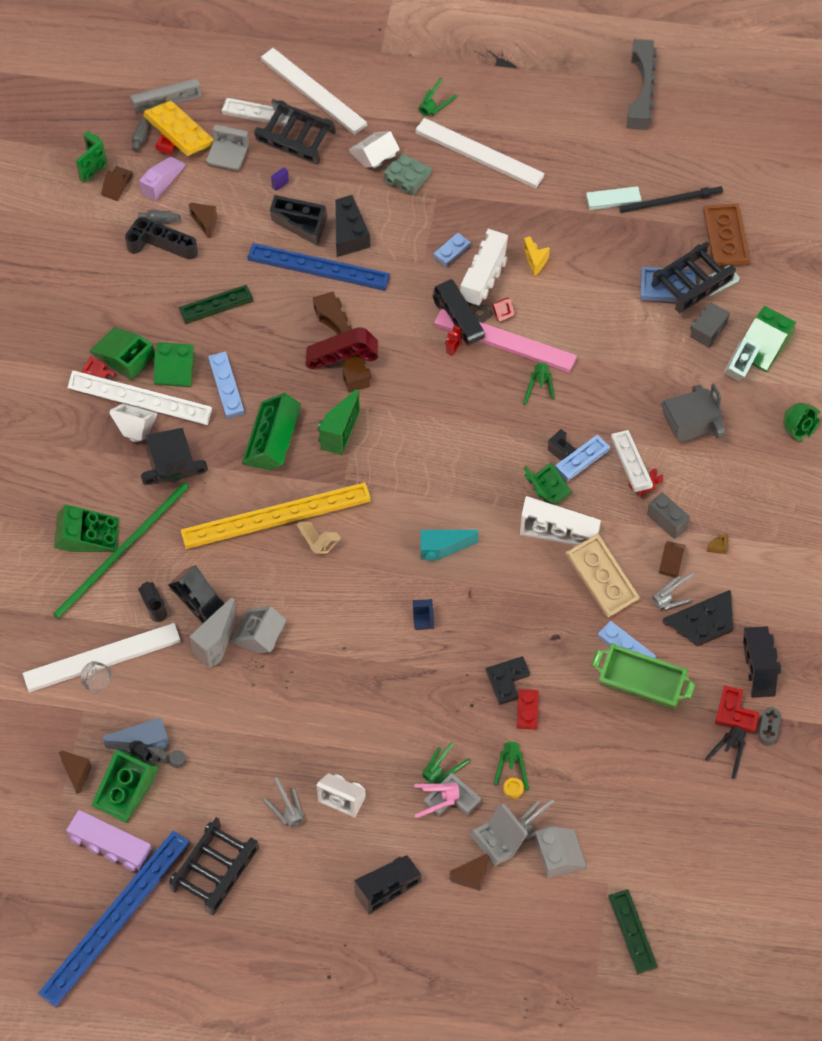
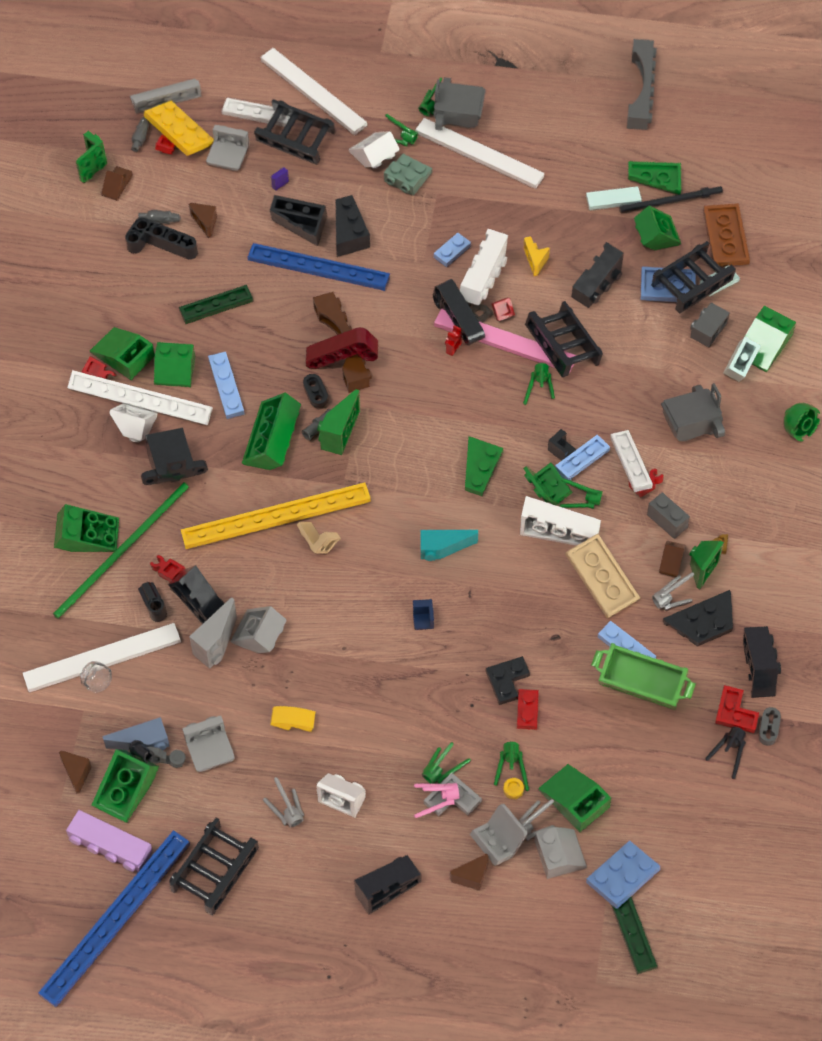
(160, 177): lavender slope -> none
(167, 570): none -> red plate
(208, 743): none -> light grey bracket
(288, 717): none -> yellow slope
(311, 430): none -> dark grey pin
(315, 392): none -> black plate
(408, 135): none -> green plant
(457, 104): none -> dark grey piece
(481, 464): none -> green wing
(554, 350): none -> black fence
(576, 796): none -> green slope
(592, 496): none -> green plant
(599, 277): none -> black wedge
(623, 874): none -> medium blue plate
(656, 174): none -> green wing
(656, 229): none -> green slope
(704, 560): none -> green slope

